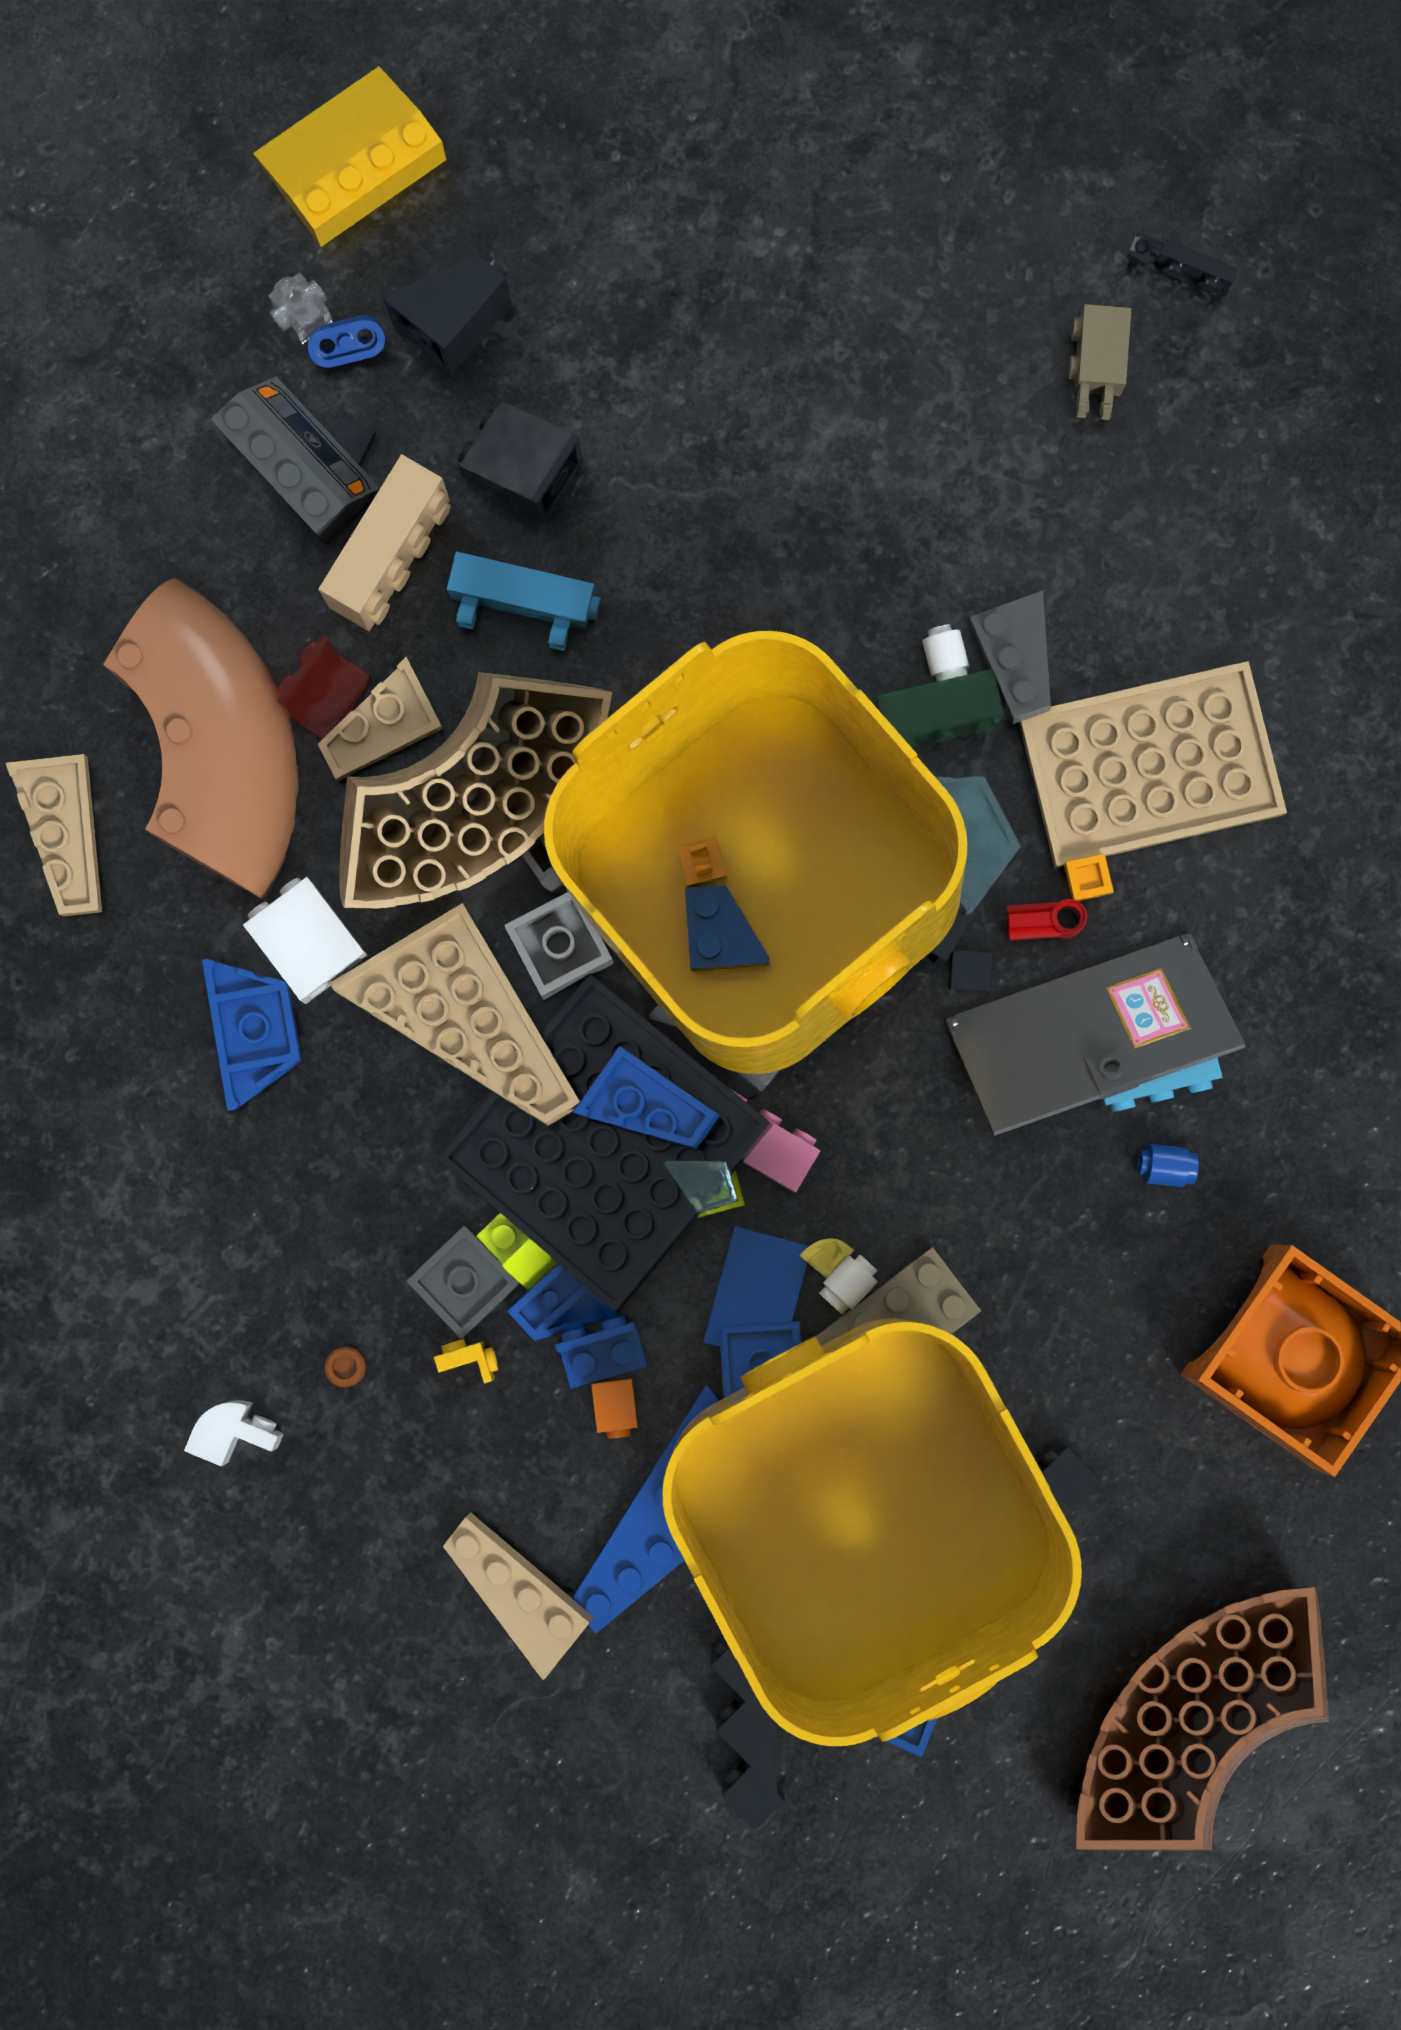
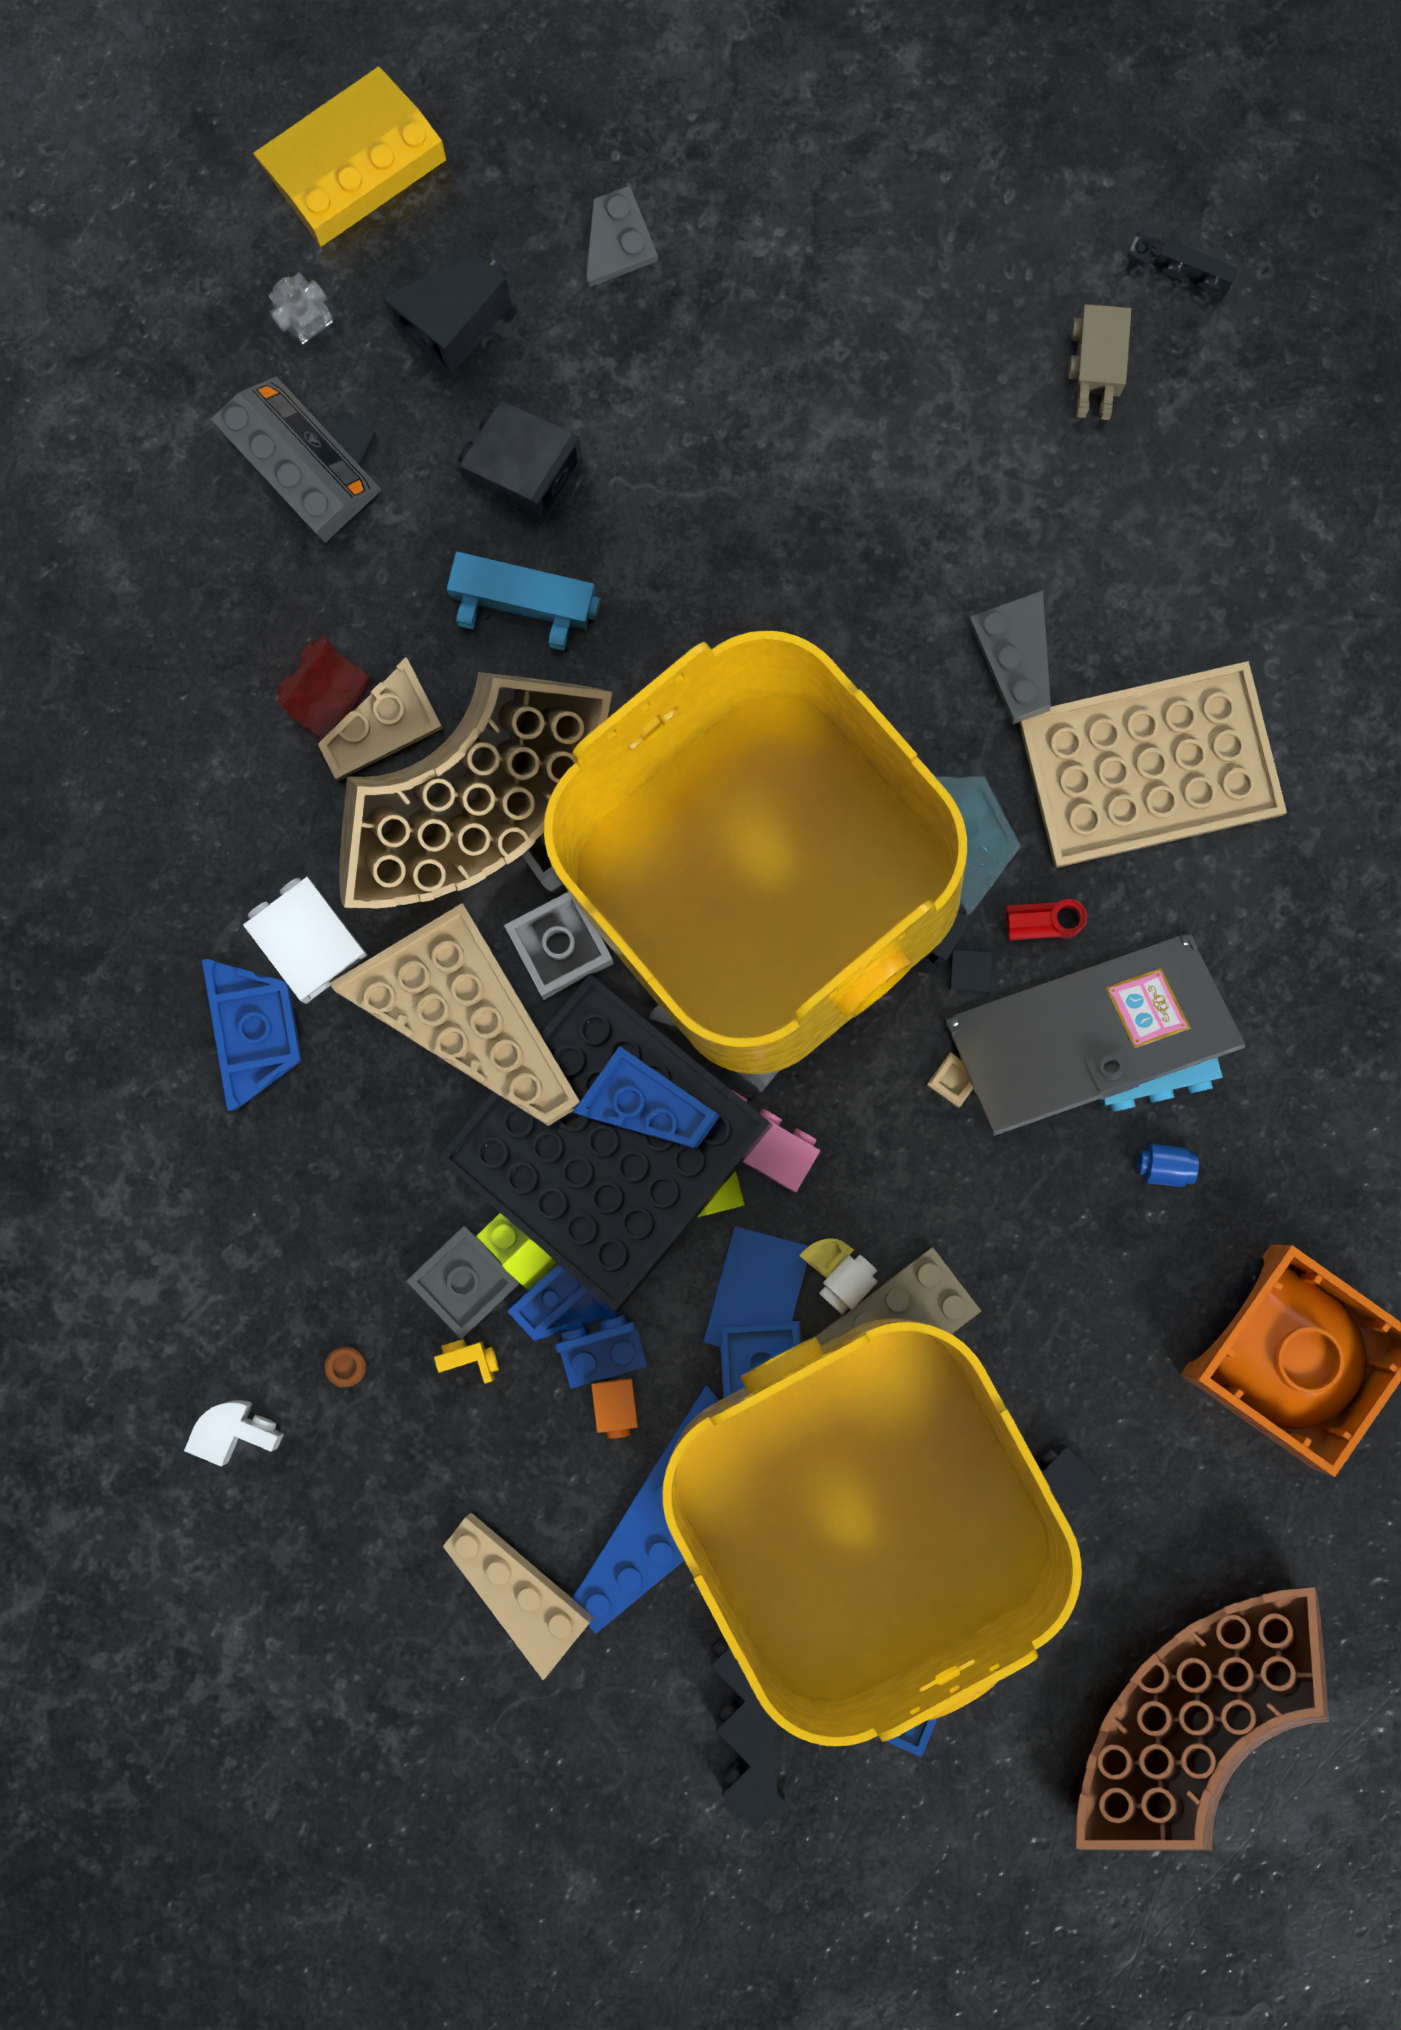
(61, 821): tan wing -> none
(220, 735): nougat brick -> none
(347, 344): blue plate -> none
(386, 543): tan brick -> none
(617, 238): none -> dark grey wing
(702, 862): light orange tile -> none
(704, 1183): clear light blue piece -> none
(719, 931): blue wing -> none
(943, 708): clear green brick -> none
(945, 653): white brick -> none
(951, 1080): none -> tan tile
(1088, 877): light orange tile -> none

